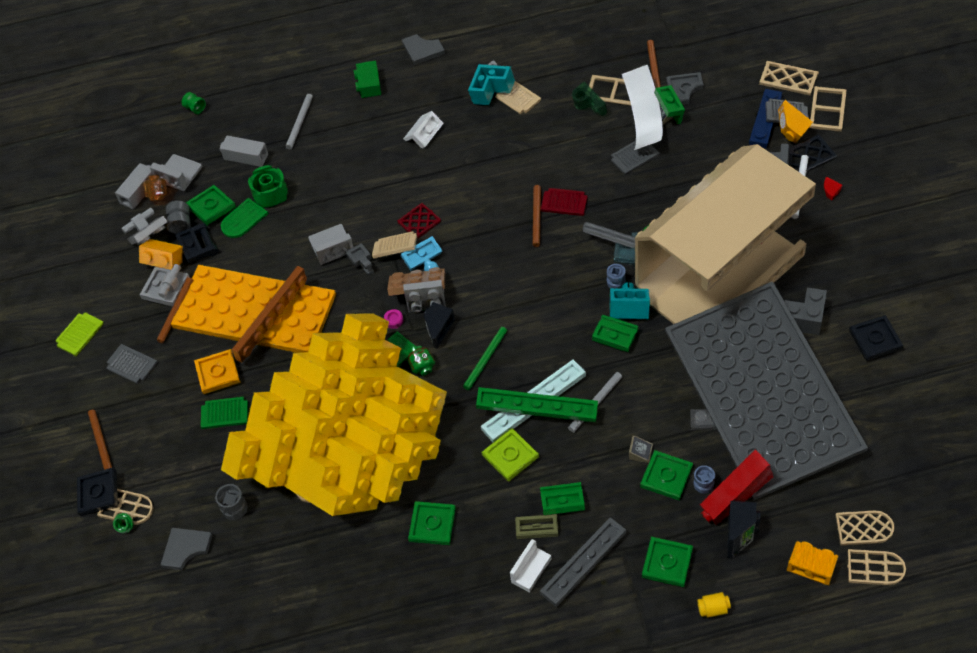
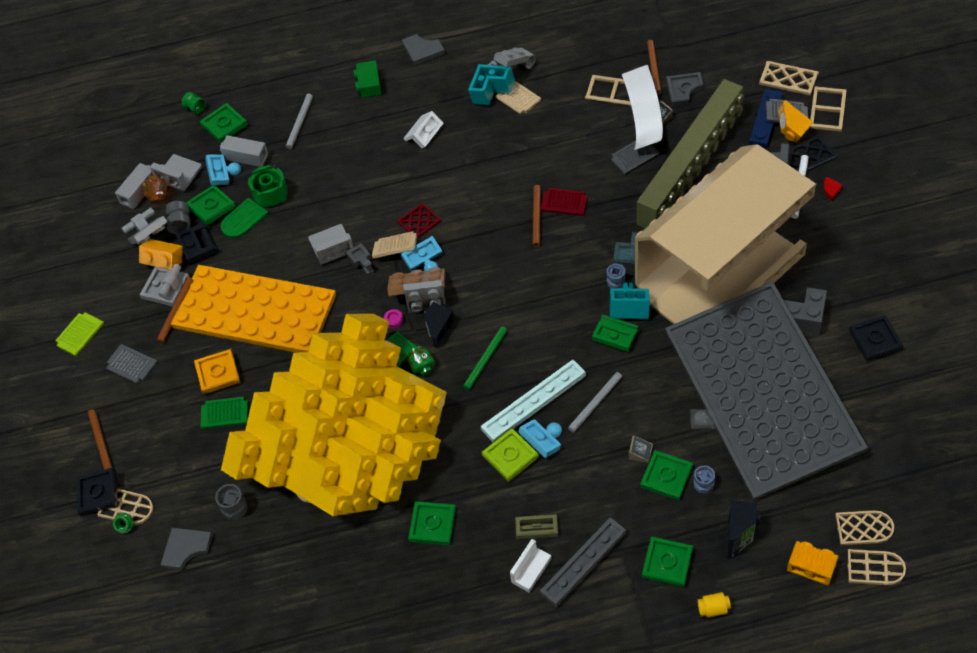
(219, 171): none -> medium azure plate
(223, 122): none -> green plate
(269, 314): dark orange plate -> none
(515, 56): none -> light grey plate
(537, 404): green plate -> none
(542, 439): none -> medium azure plate
(562, 498): green plate -> none
(590, 99): clear green plate -> none
(609, 234): dark grey axle -> none
(670, 102): green panel -> none
(691, 152): none -> olive brick
(738, 486): red slope -> none

